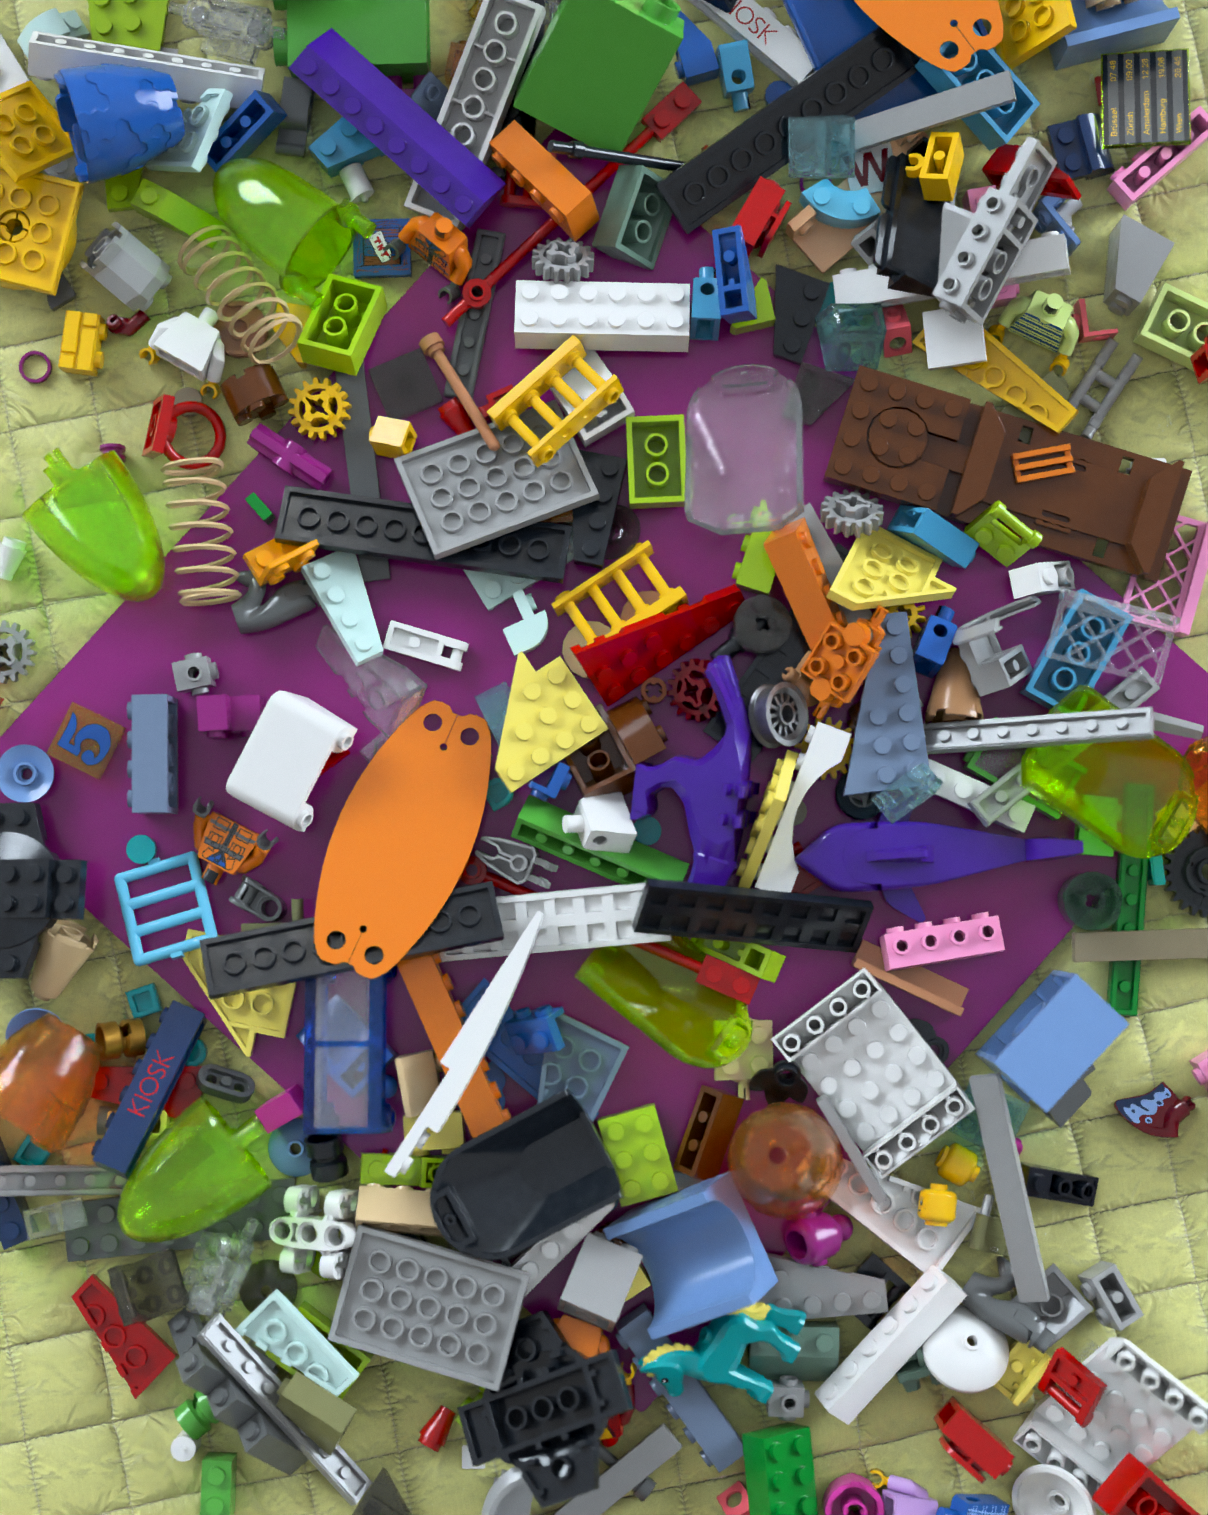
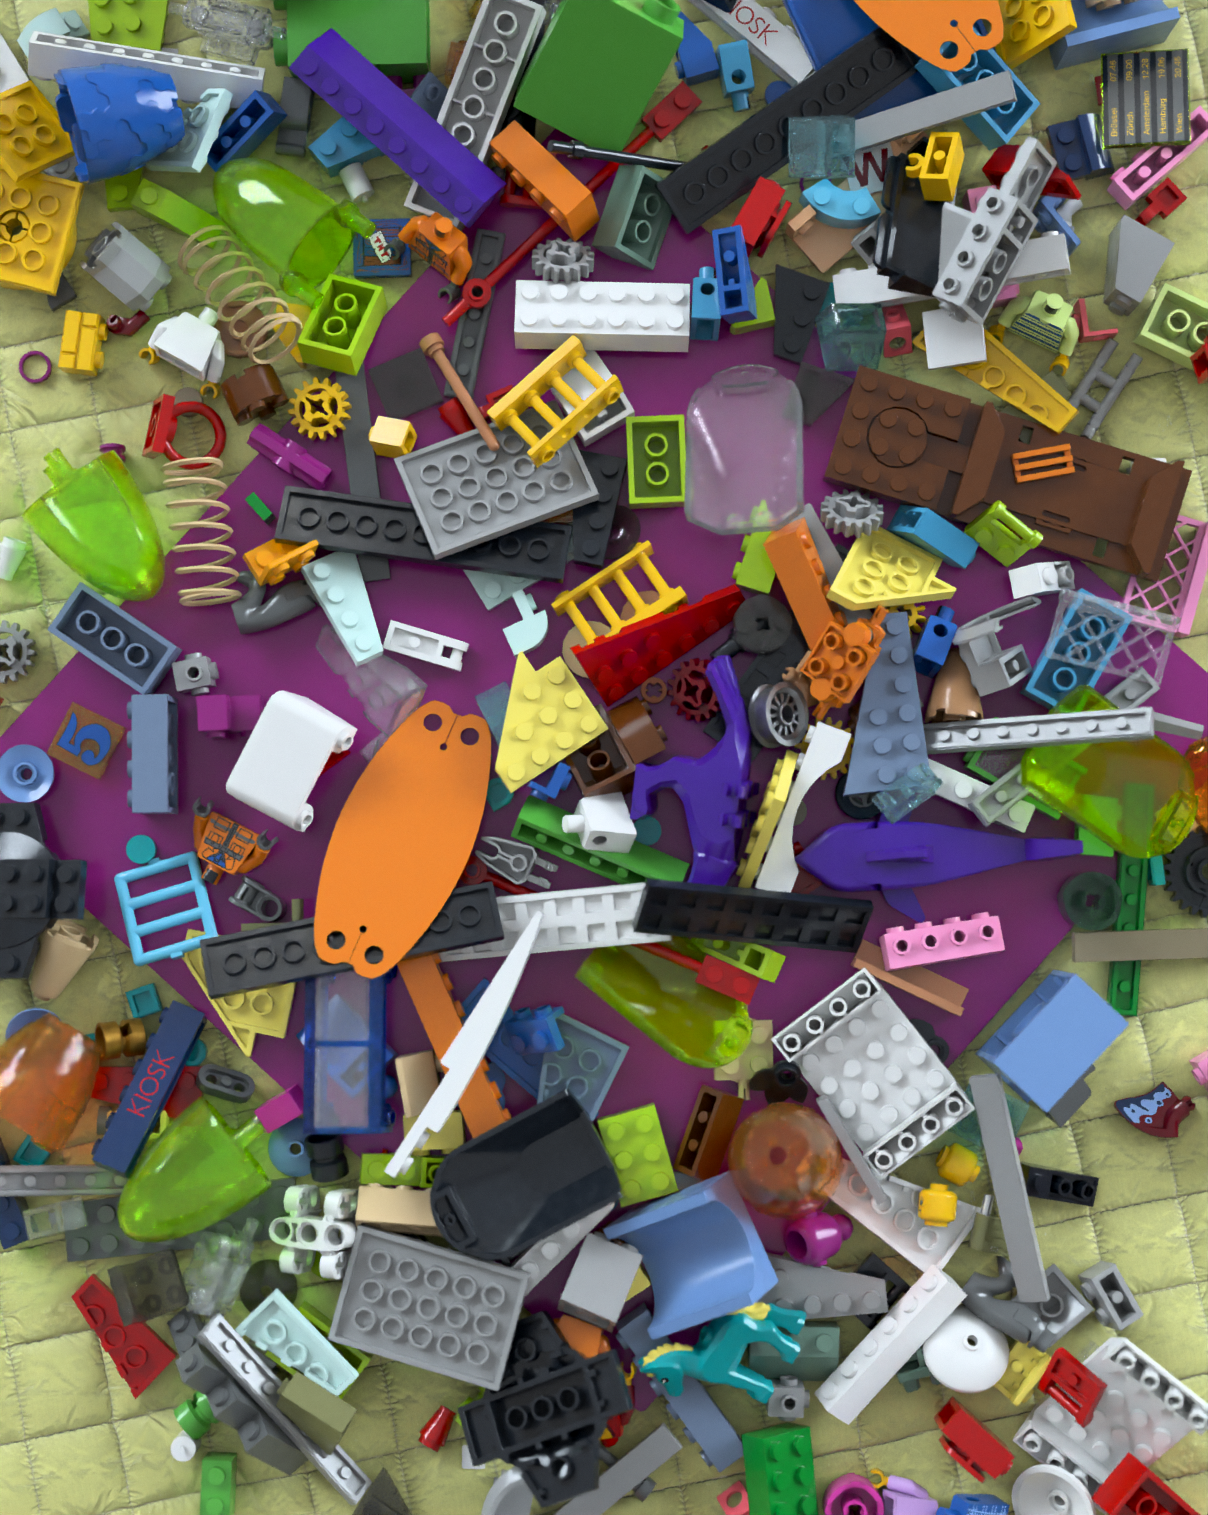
(114, 639): none -> sand blue brick
(1161, 201): none -> red plate

